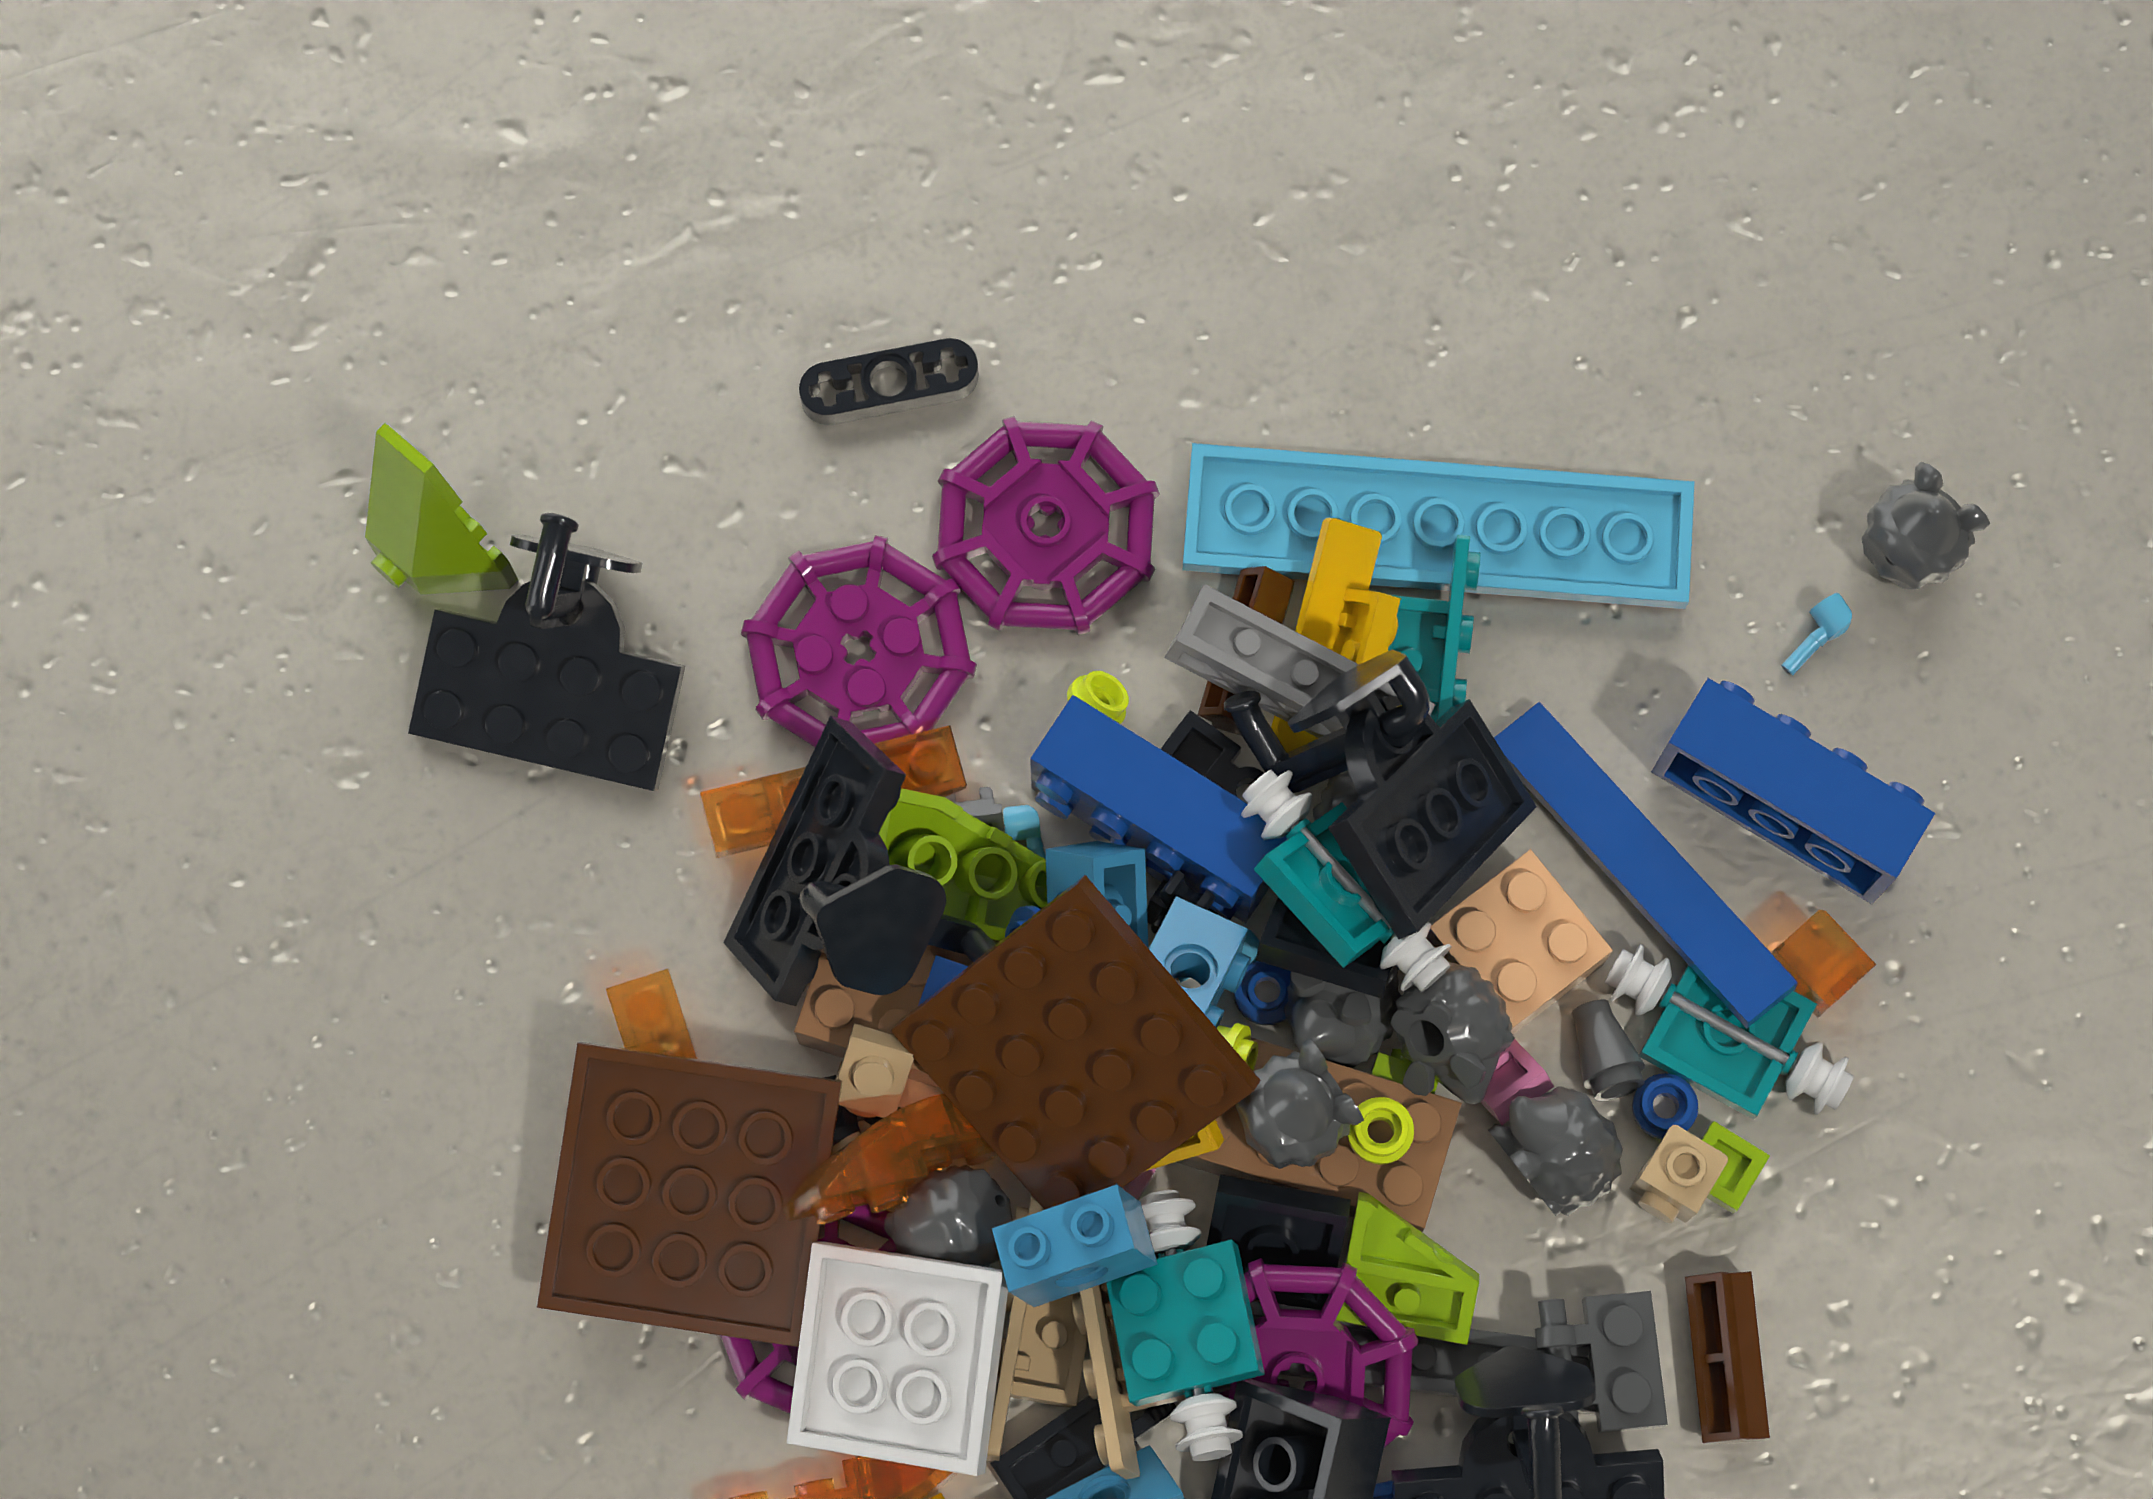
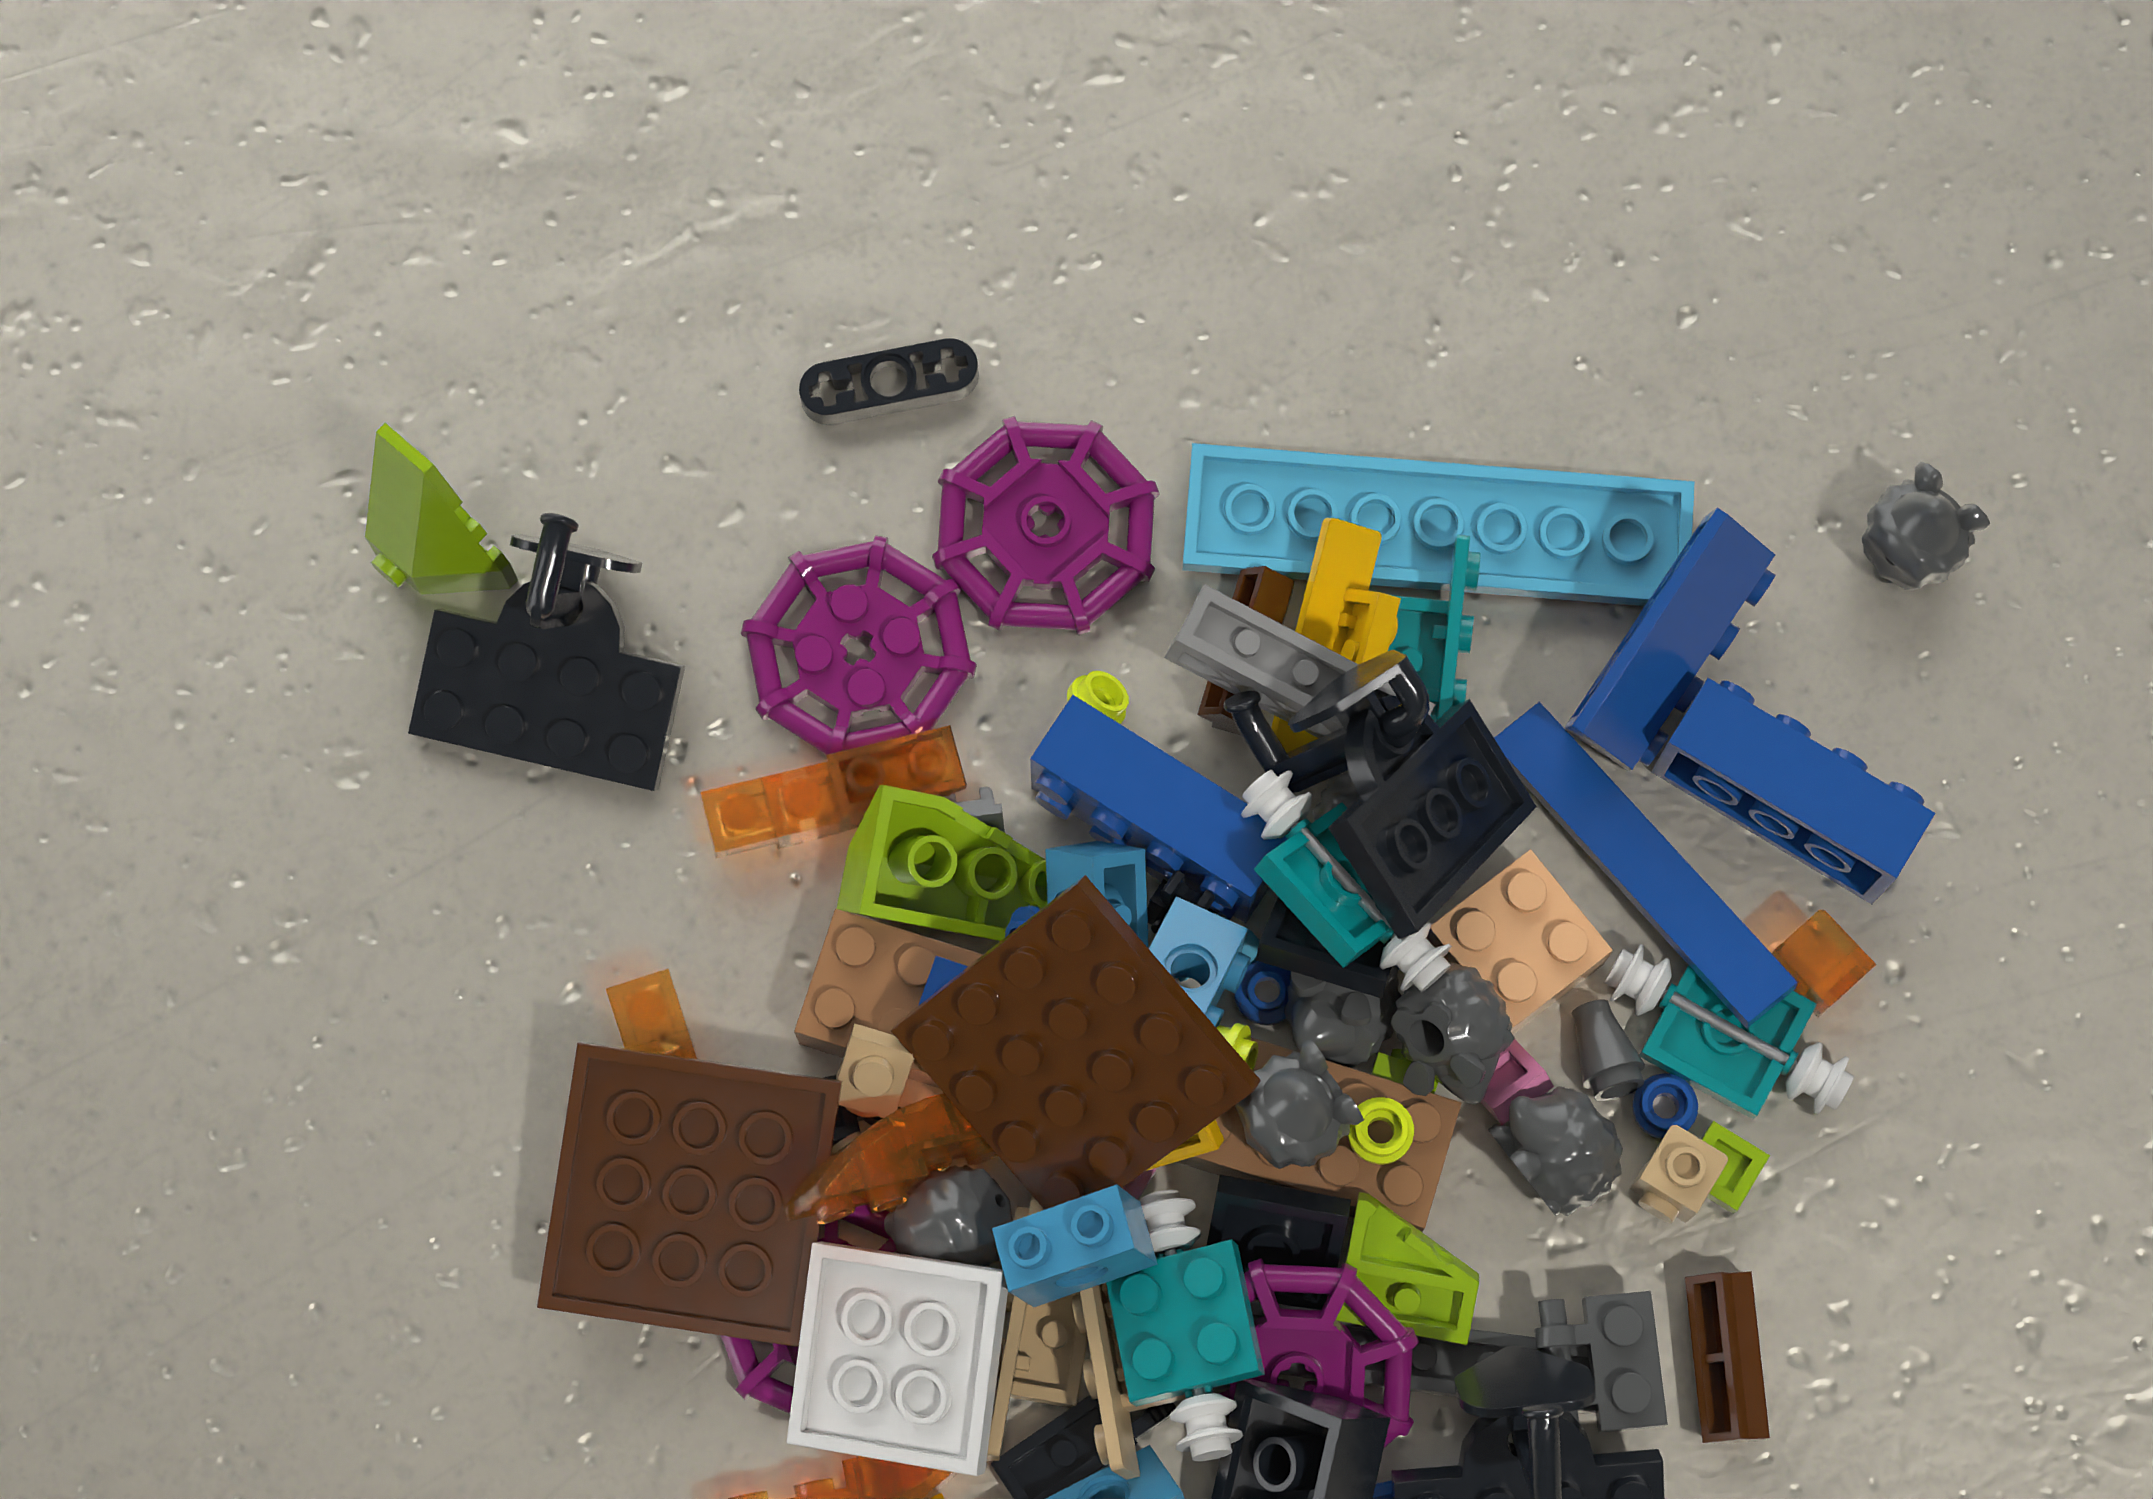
(833, 887): black plate -> none
(1024, 824): medium azure hand -> none
(1209, 753): black plate -> none
(1672, 640): none -> blue slope
(1833, 619): medium azure hand -> none

